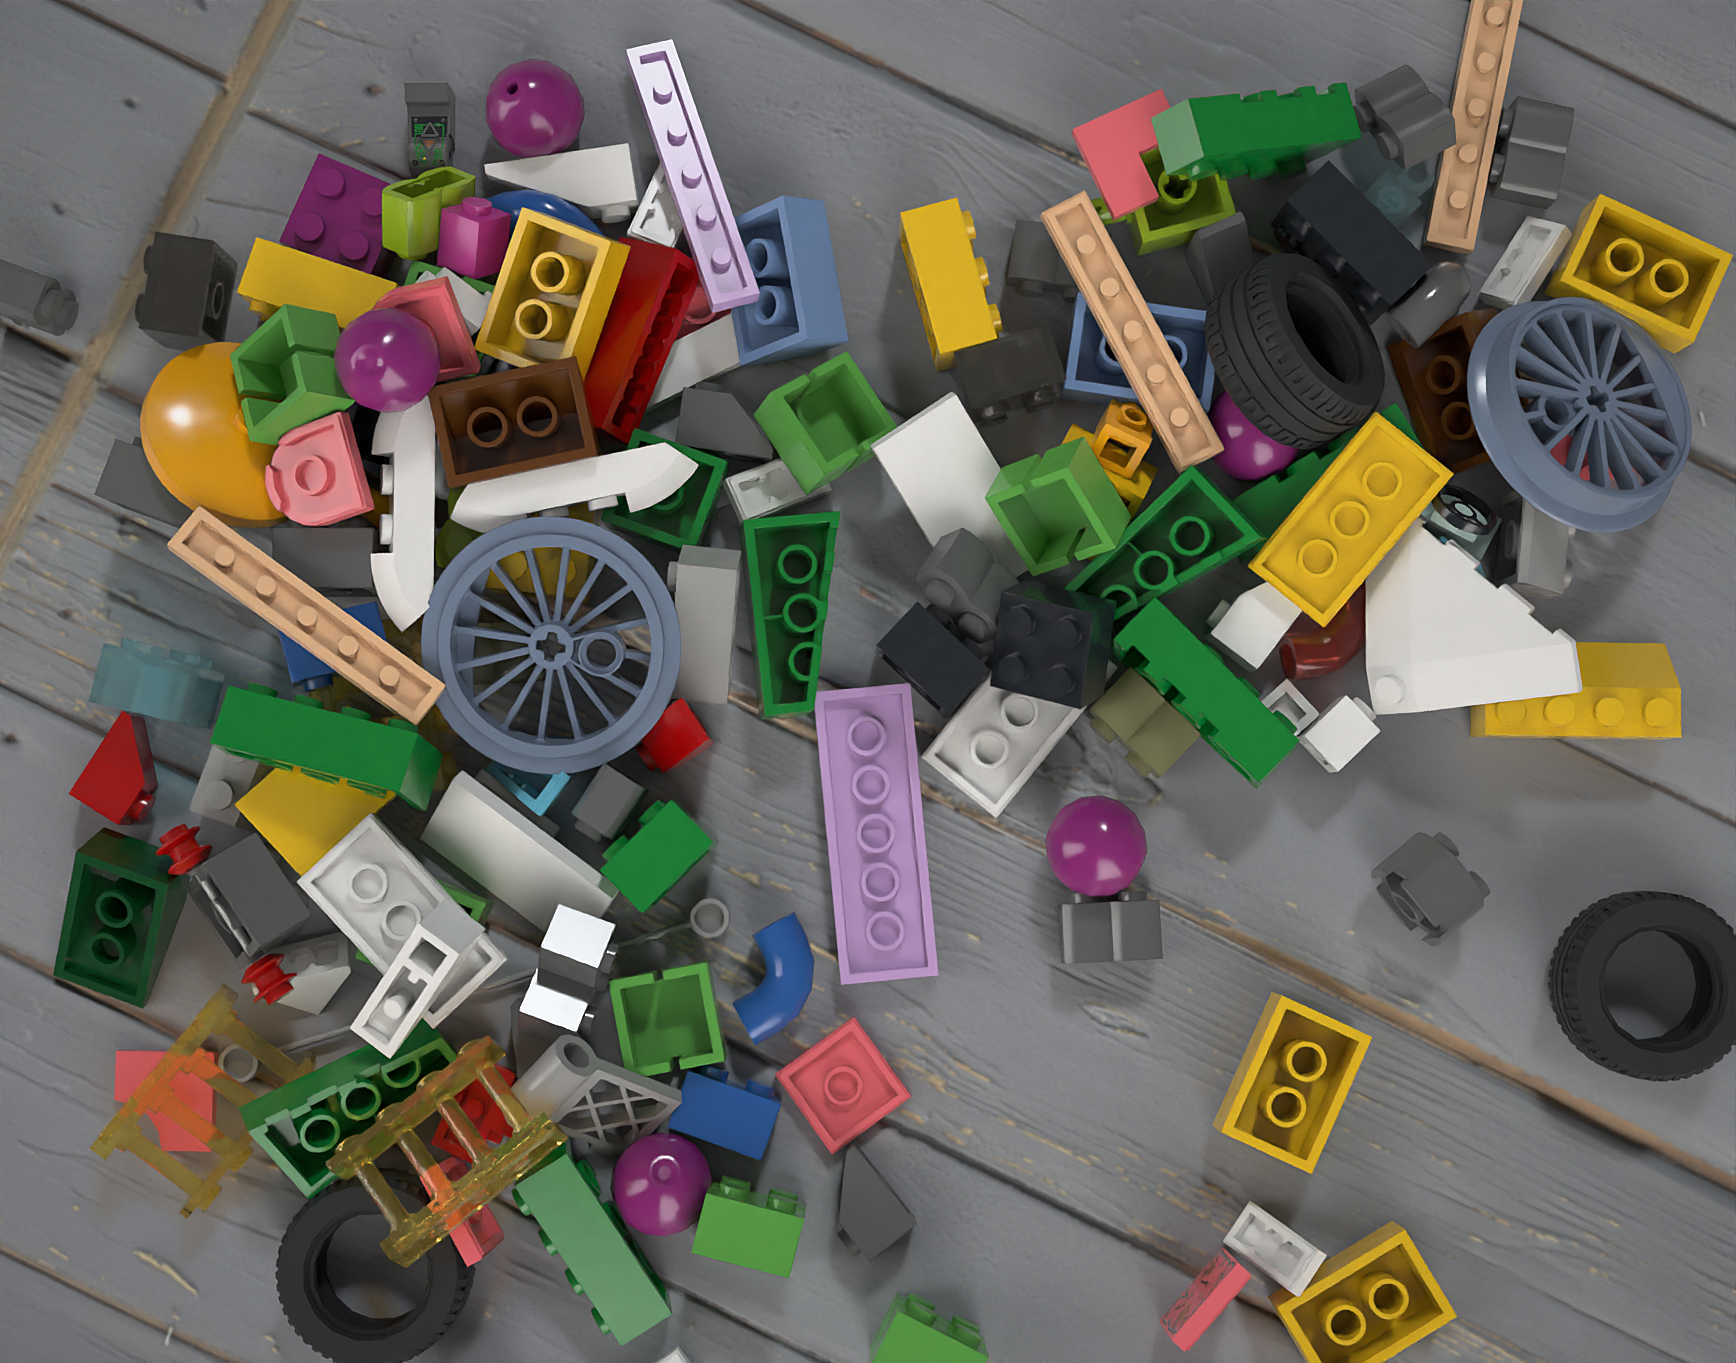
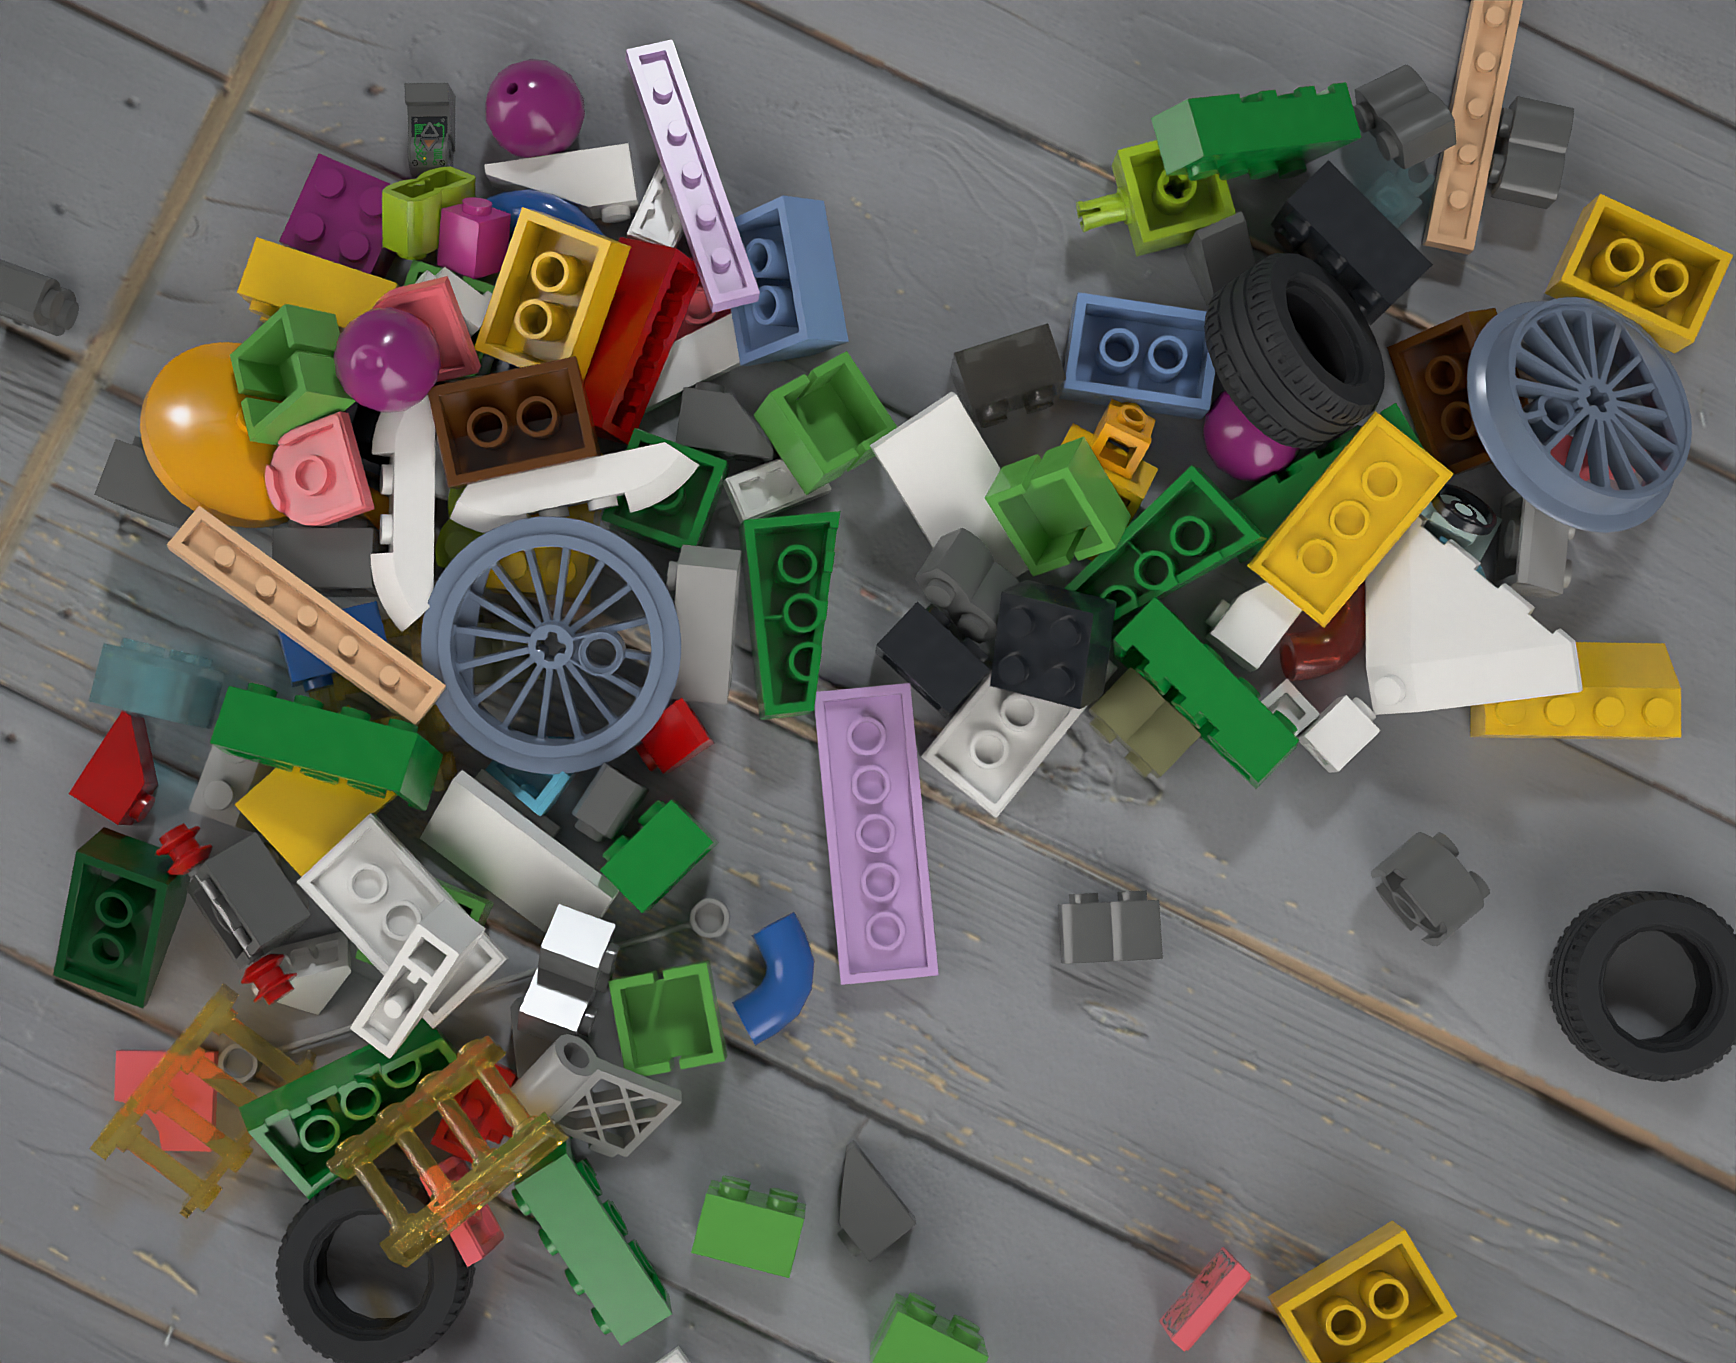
(186, 291): clear smoke brick -> none
(660, 1184): magenta piece -> none
(726, 1111): blue brick -> none
(843, 1085): coral tile -> none
(947, 279): yellow brick -> none
(1037, 264): dark grey brick -> none
(1096, 846): magenta piece -> none
(1113, 151): coral tile -> none
(1131, 332): light nougat tile -> none
(1274, 1248): white plate -> none
(1291, 1082): yellow brick -> none
(1429, 302): dark grey cylinder -> none
(1525, 263): white plate -> none

